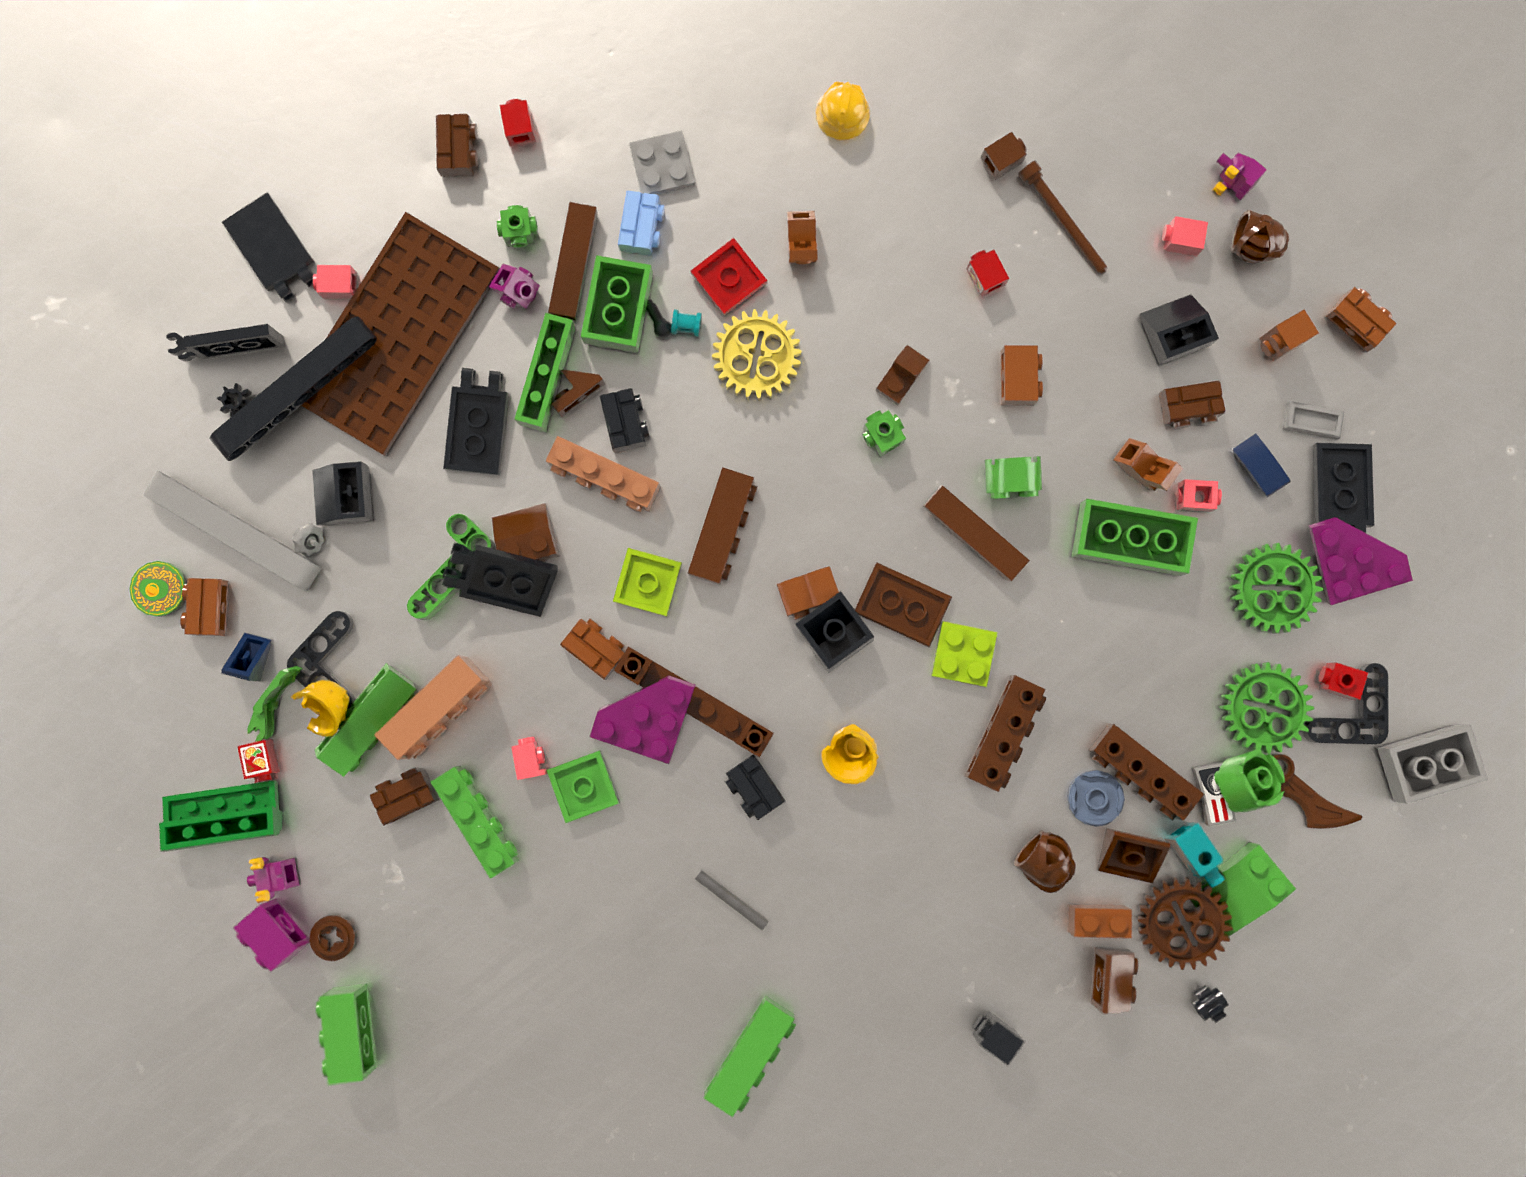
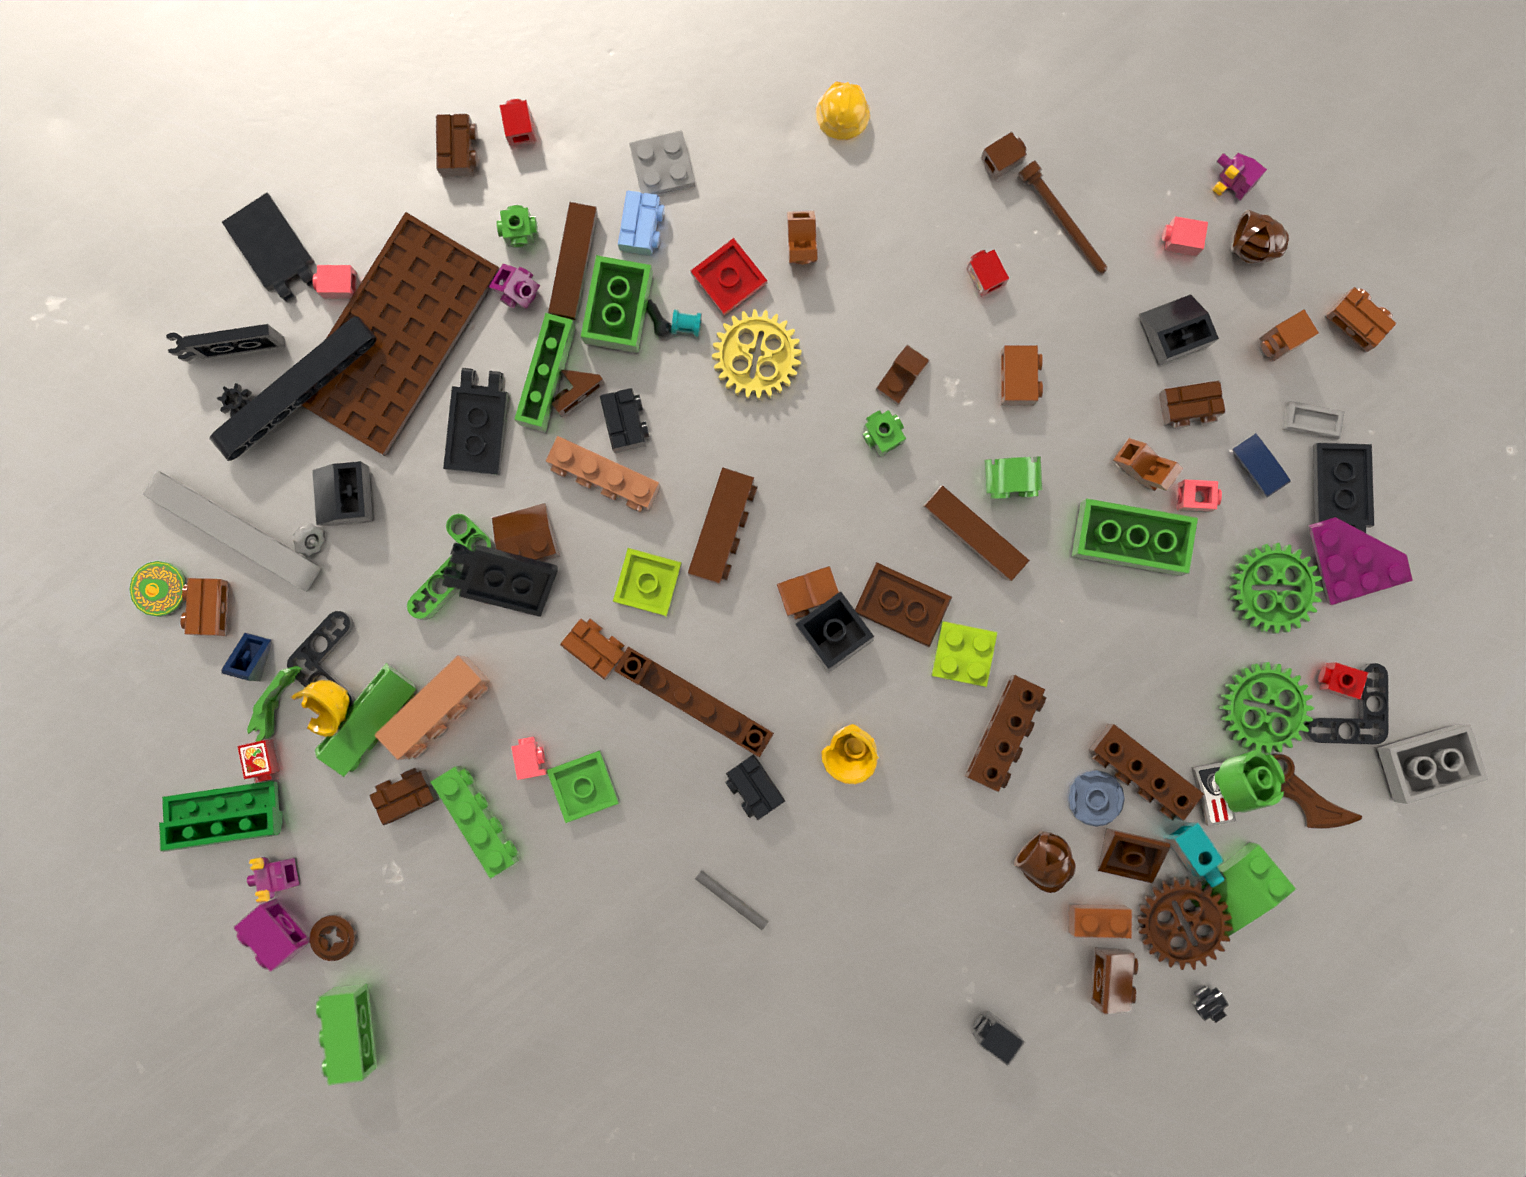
(646, 719): magenta plate -> none
(749, 1056): bright green brick -> none

